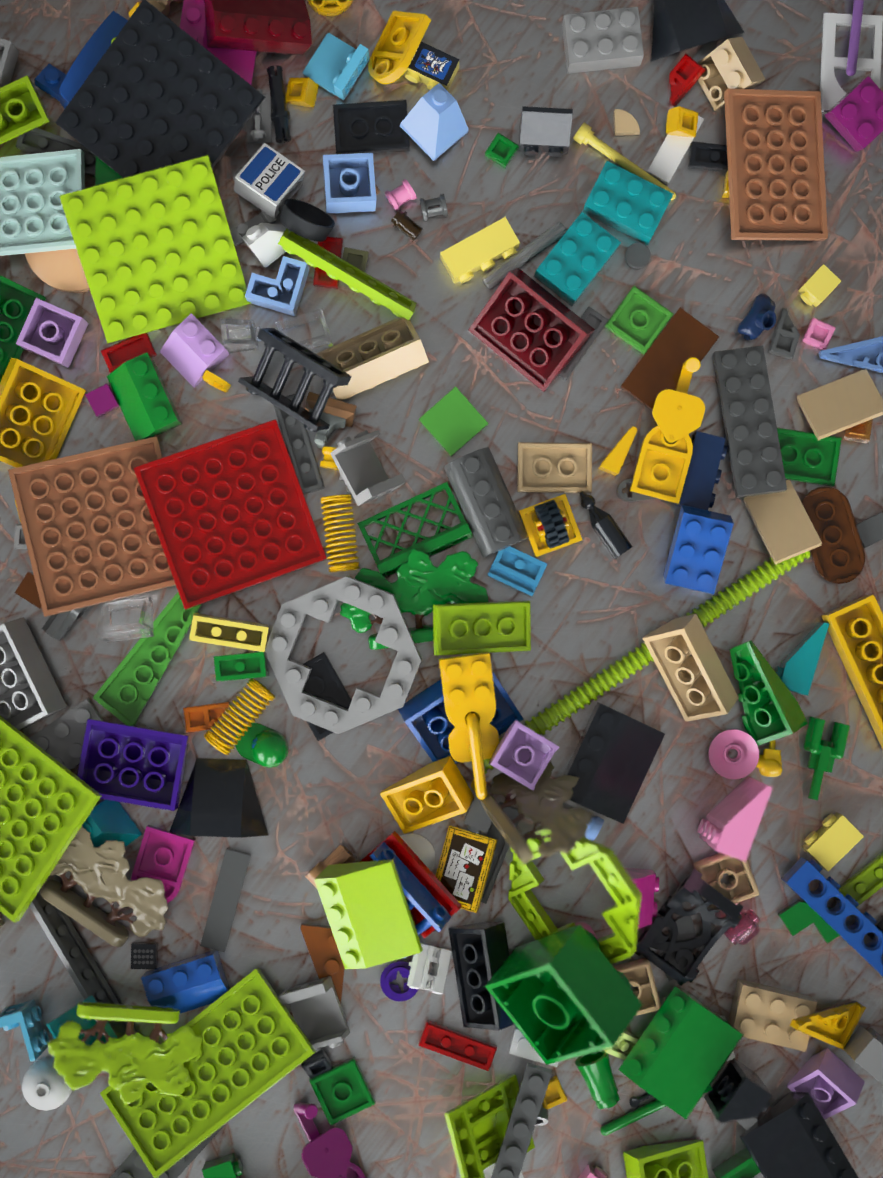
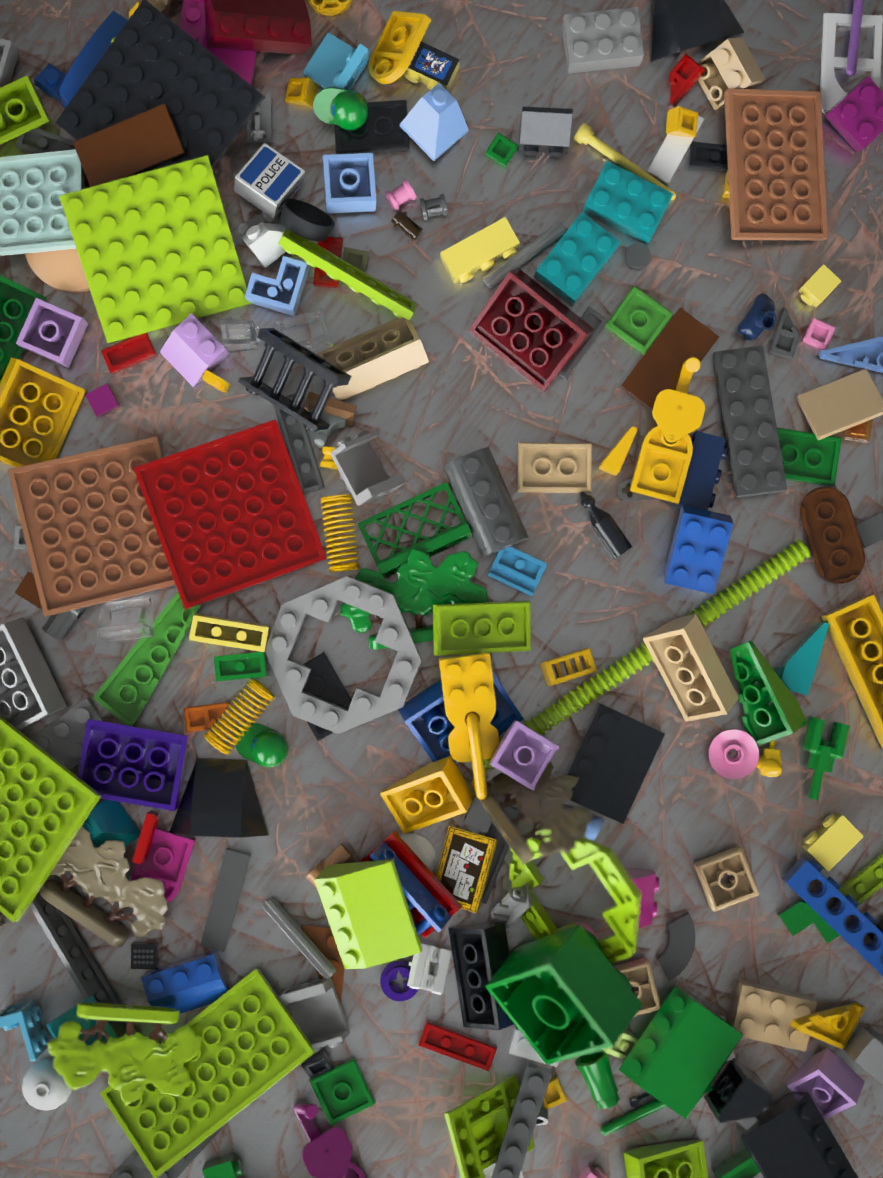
(129, 146): none -> reddish brown tile
(143, 397): green slope -> none
(146, 837): none -> red tile
(280, 114): black pin -> none
(299, 938): none -> light grey axle
(341, 107): none -> green cap
(453, 421): bright green tile -> none
(512, 905): none -> light grey hinge
(548, 673): none -> yellow slope
(550, 525): plate -> none
(625, 123): tan tile -> none
(689, 891): black fence -> none
(735, 820): bright pink slope -> none
(746, 928): clear pink head -> none
(782, 523): tan tile -> none

